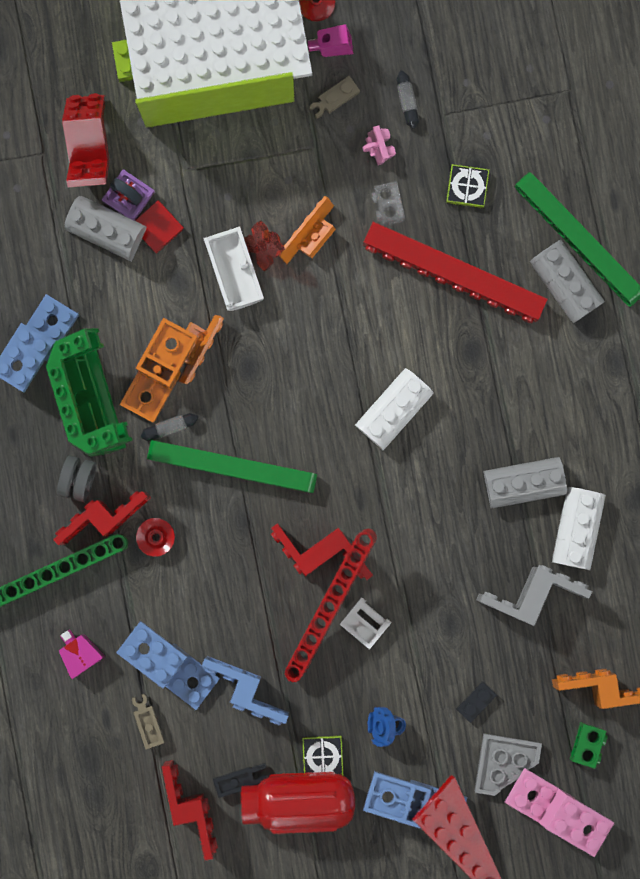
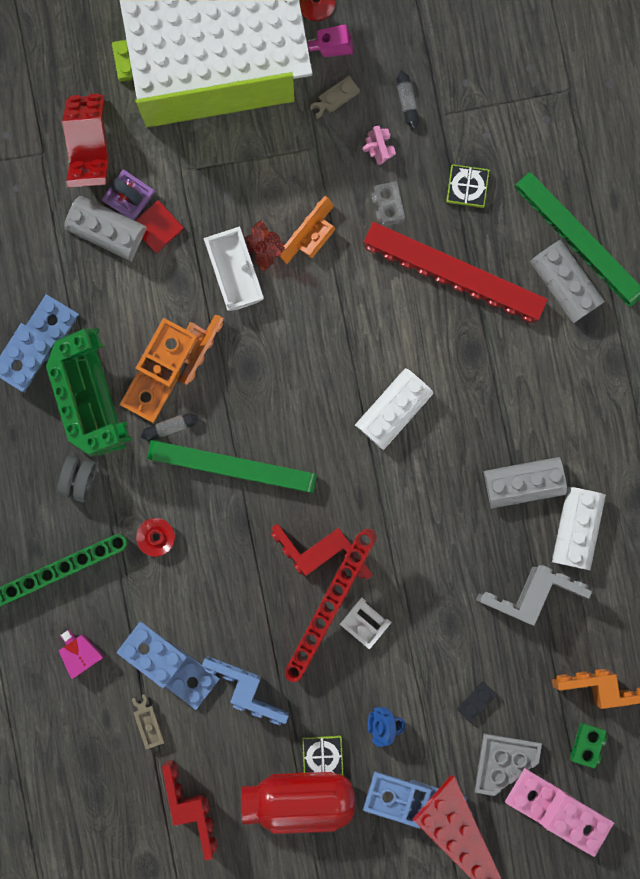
(101, 517): red bracket -> none
(233, 781): black hinge -> none

